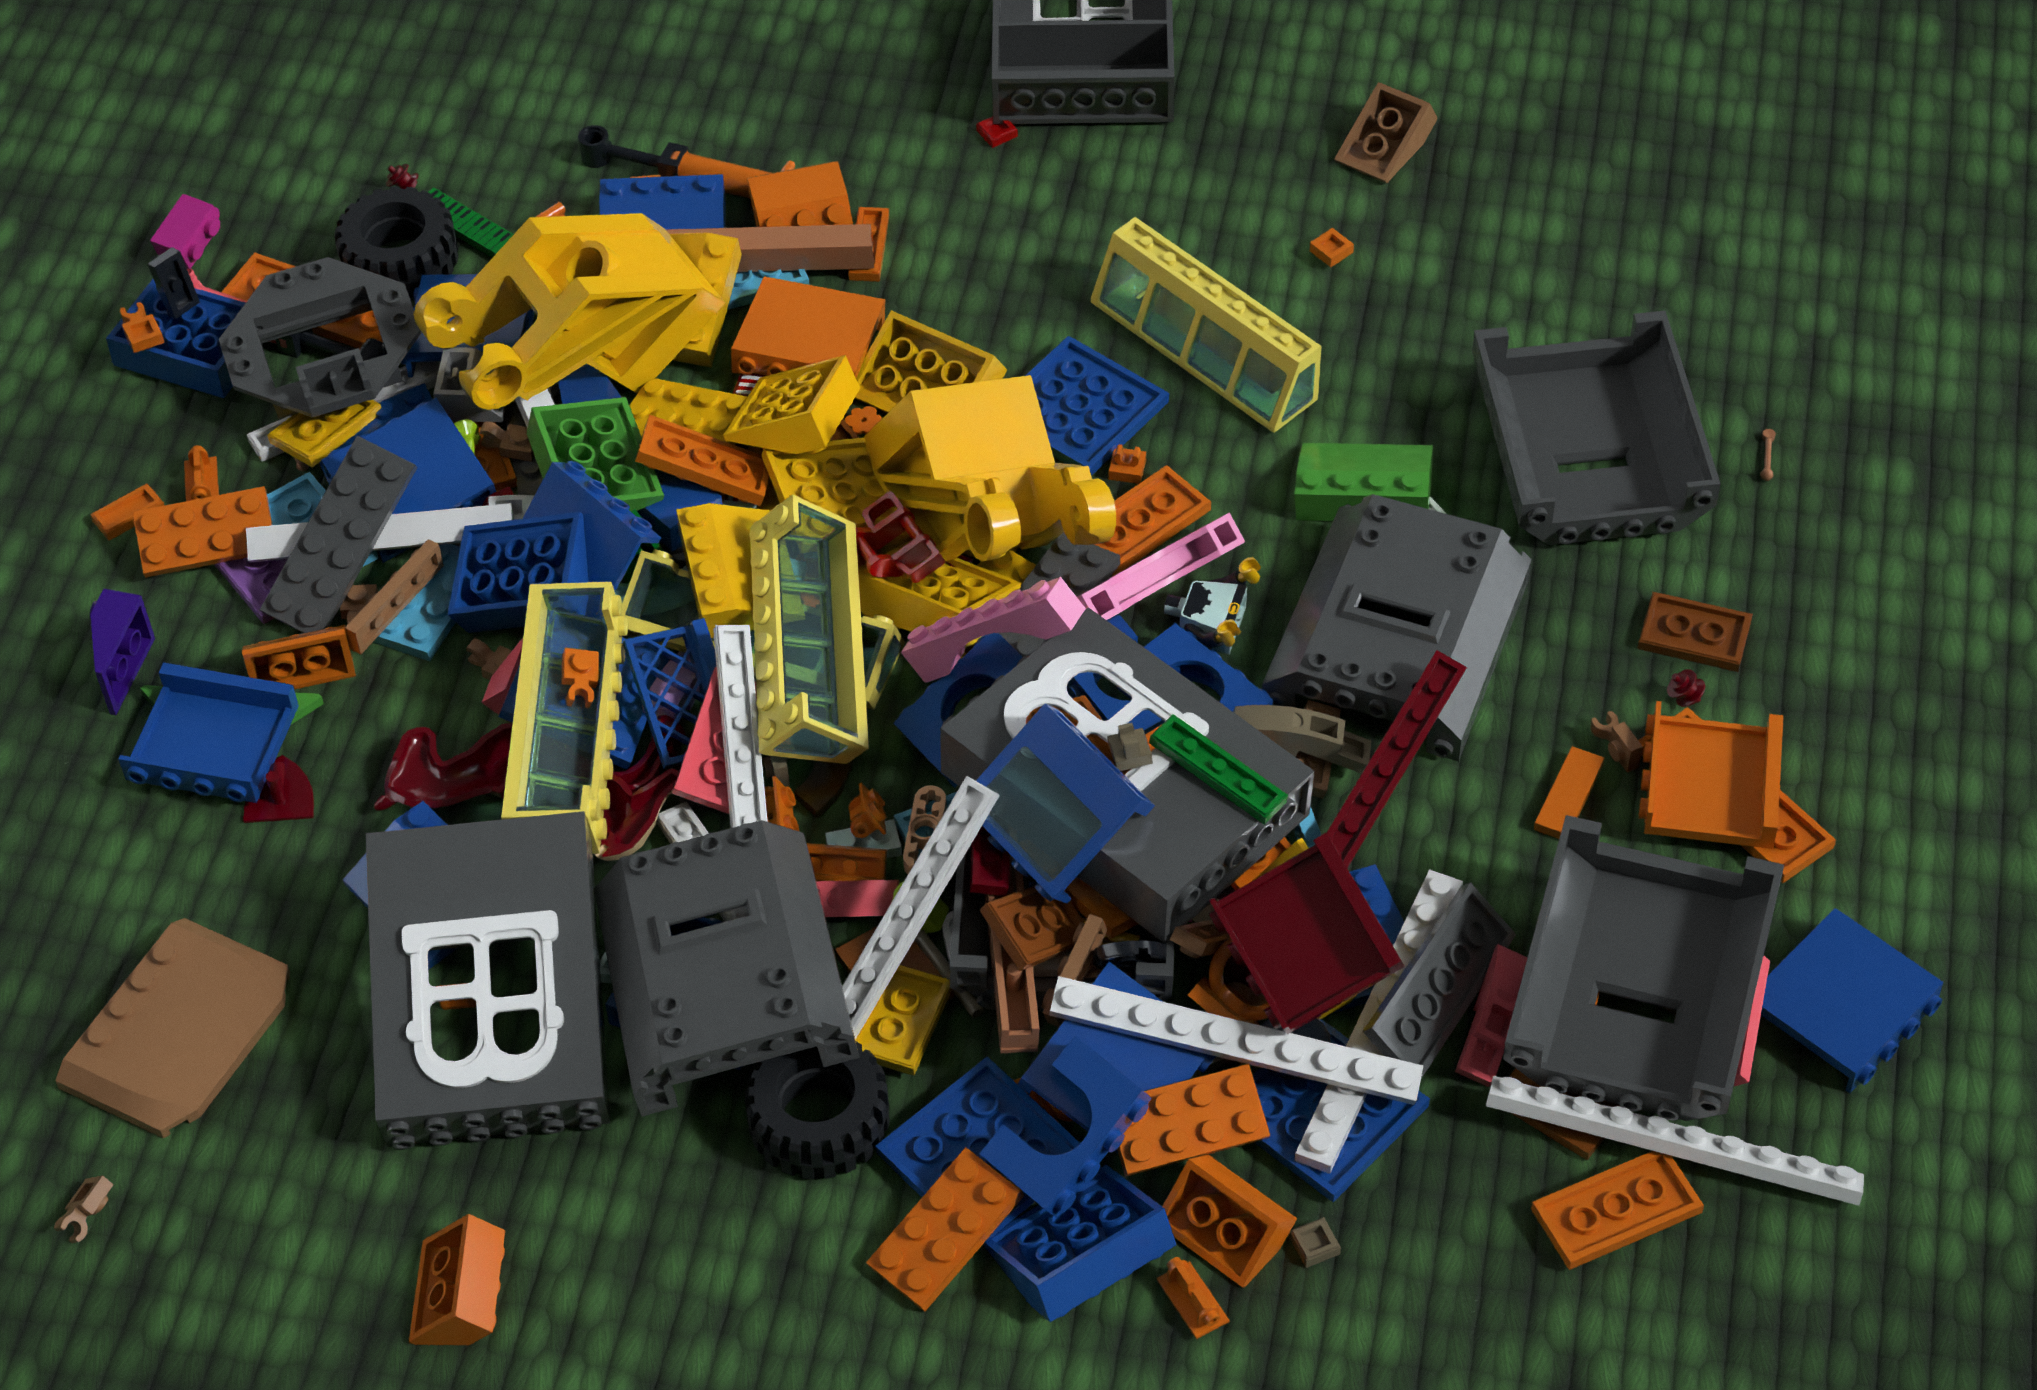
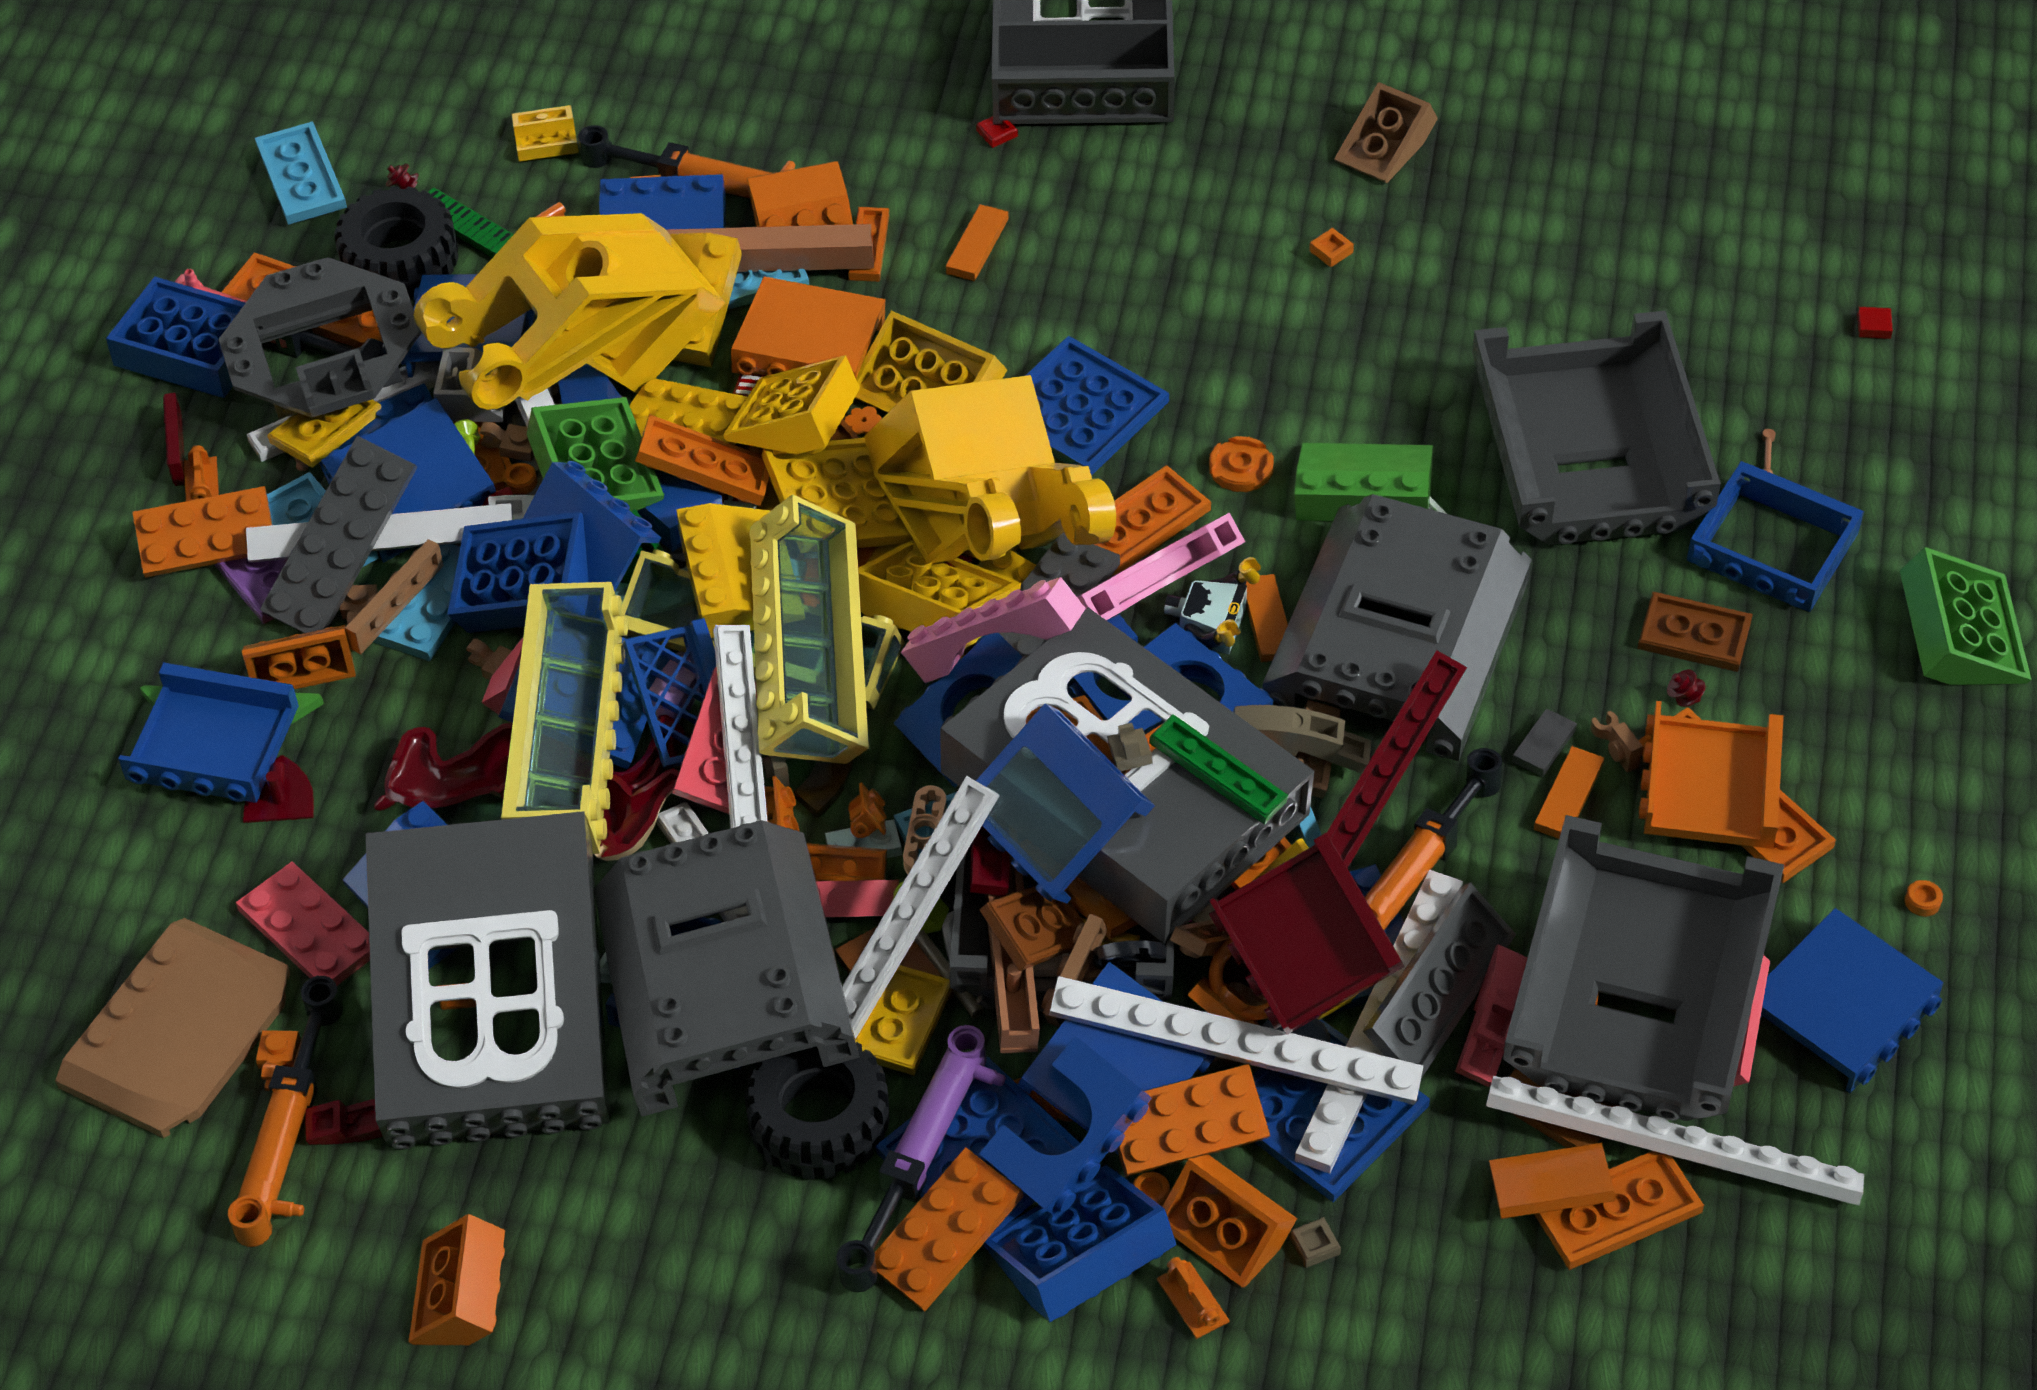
(87, 1201): medium nougat plate -> none
(118, 515): orange tile -> none
(120, 643): dark purple slope -> none
(141, 329): orange plate -> none
(173, 282): black tile -> none
(174, 438): none -> dark red tile
(187, 229): dark pink hinge -> none
(276, 1049): none -> orange plate
(291, 1094): none -> orange piece
(300, 173): none -> medium azure plate
(307, 925): none -> coral plate
(341, 1124): none -> dark red slope
(520, 478): none -> orange tile
(545, 133): none -> yellow slope
(580, 671): orange plate -> none
(888, 529): red bar -> none
(906, 1167): none -> piece
(977, 242): none -> orange tile
(1127, 465): orange tile -> none
(1153, 1185): none -> orange tile
(1207, 326): window -> none
(1241, 464): none -> orange tile
(1266, 616): none -> orange tile
(1432, 838): none -> piece
(1544, 742): none -> flat silver tile
(1552, 1180): none -> orange tile
(1791, 500): none -> blue window
(1874, 322): none -> red tile
(1923, 898): none -> orange tile
(1963, 621): none -> bright green slope

